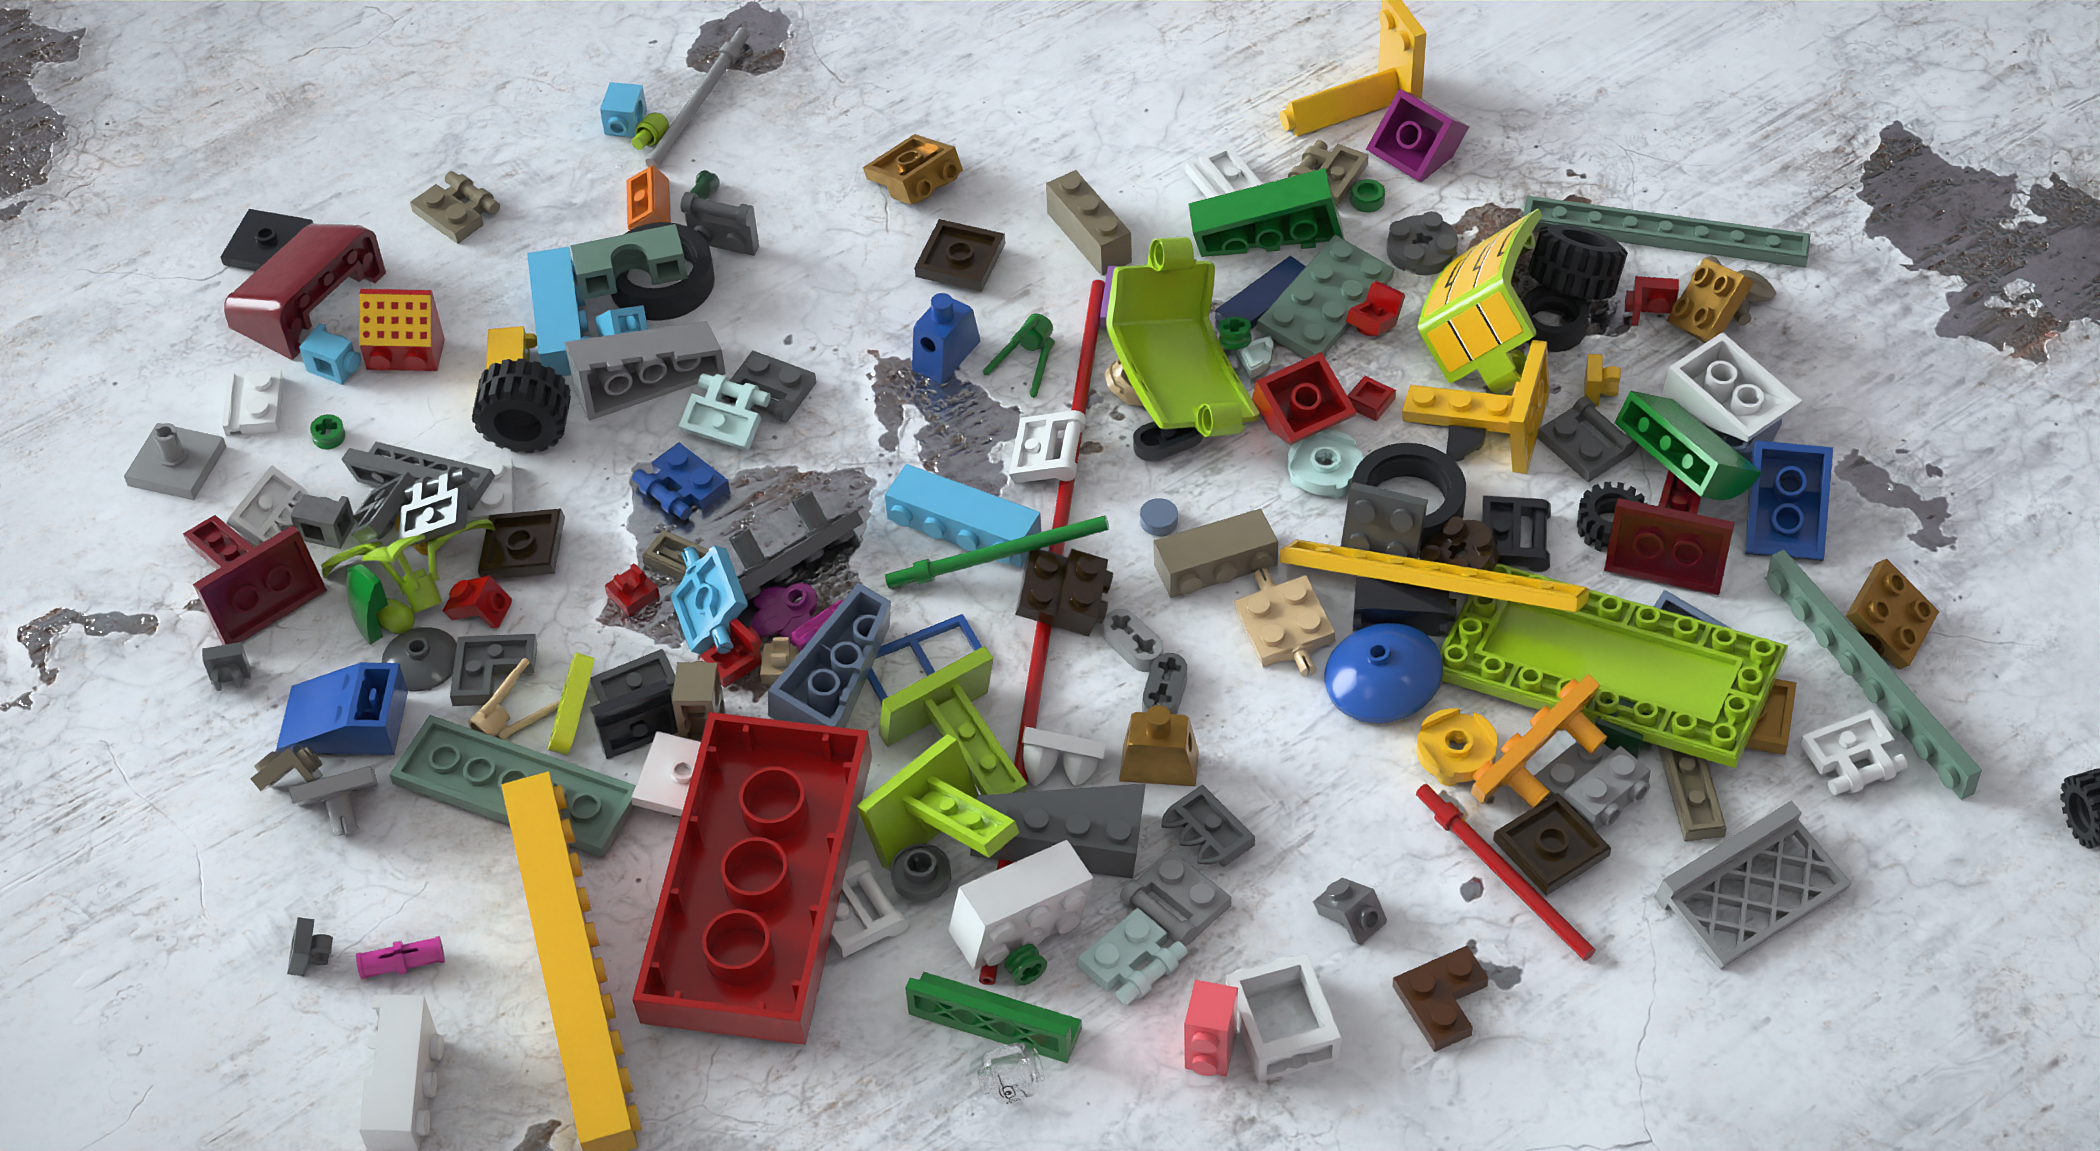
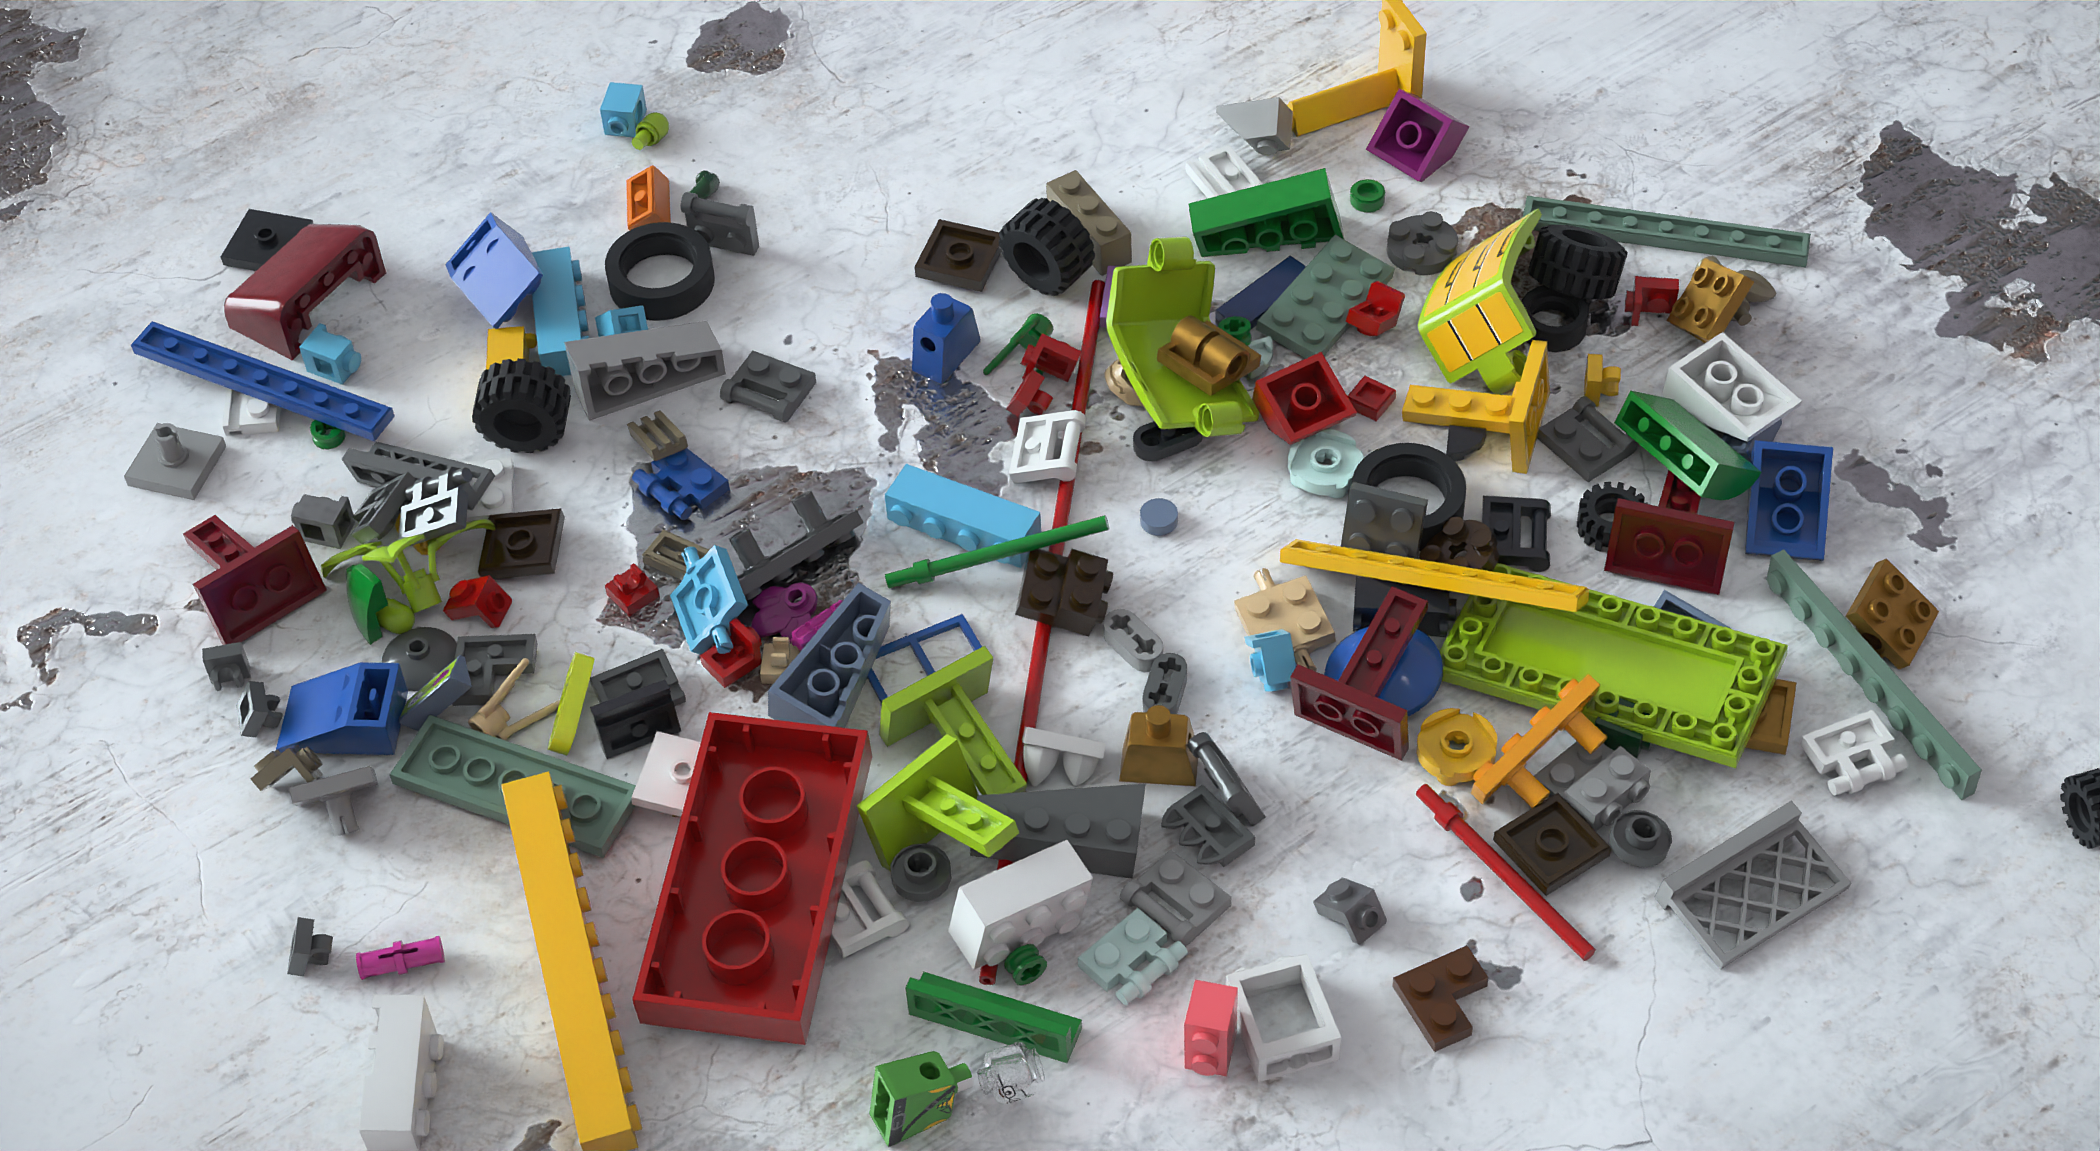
(256, 709): none -> dark grey tile
(263, 381): none -> blue tile
(267, 505): white plate -> none
(399, 330): slope -> none
(437, 694): none -> sand blue slope
(449, 214): dark tan plate -> none
(495, 270): none -> slope
(650, 250): sand green arch -> none
(652, 426): none -> dark tan tile
(695, 695): dark tan brick -> none
(721, 421): light aqua plate -> none
(727, 57): light grey bar -> none
(915, 168): pearl gold plate -> none
(915, 1094): none -> bright green torso
(1029, 396): none -> red tile
(1047, 246): none -> black tyre
(1051, 357): none -> red bracket
(1207, 355): none -> pearl gold plate
(1215, 553): dark tan brick -> none
(1223, 776): none -> dark grey plate
(1261, 123): none -> light grey slope
(1272, 658): none -> medium azure brick
(1342, 166): dark tan plate -> none
(1353, 701): none -> dark red piece
(1640, 838): none -> dark grey plate
(1693, 795): dark tan tile -> none

